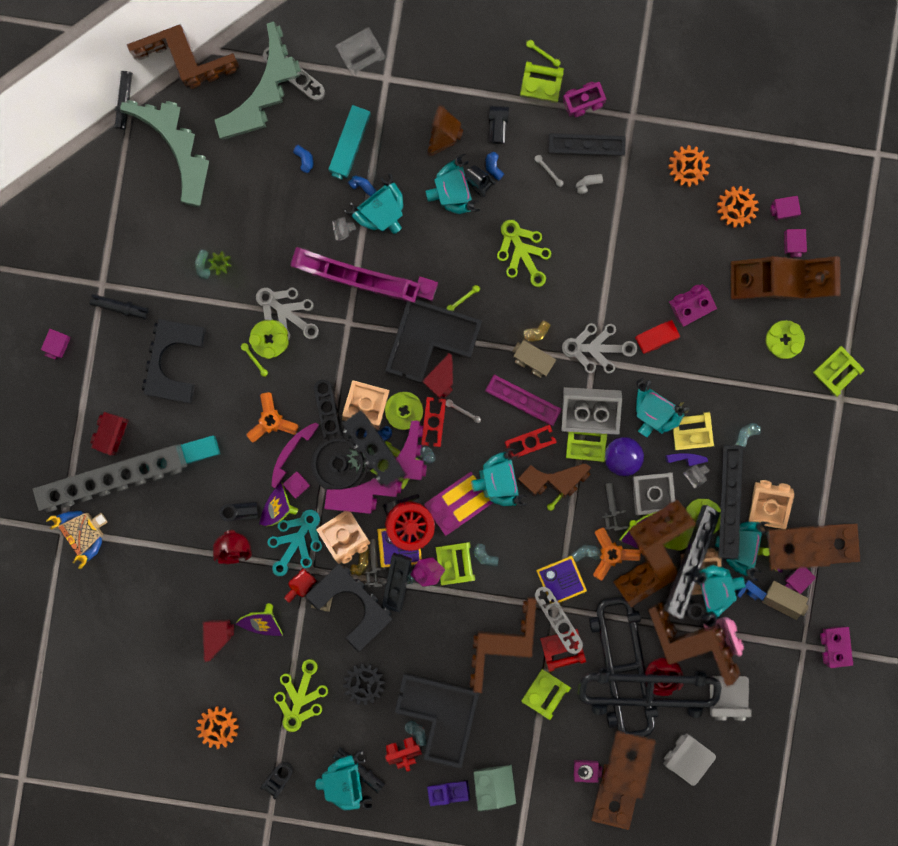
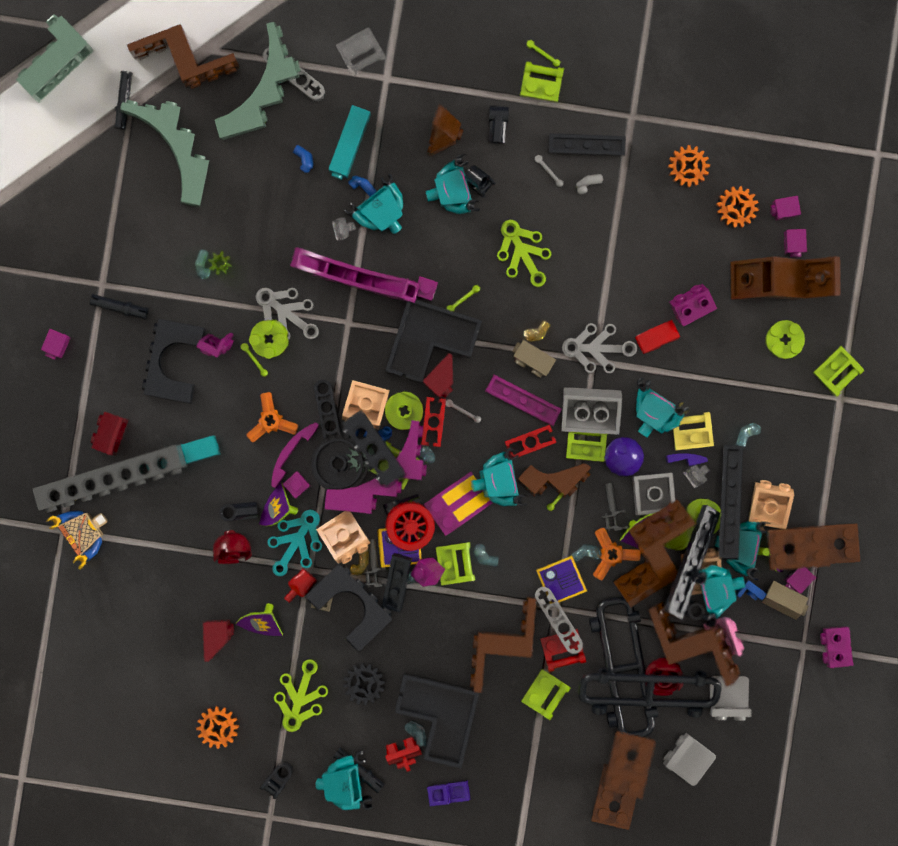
(55, 63): none -> sand green hinge
(214, 346): none -> magenta bracket
(491, 165): blue arm -> none
(494, 787): sand green slope -> none
(584, 99): magenta brick -> none
(587, 771): magenta brick -> none

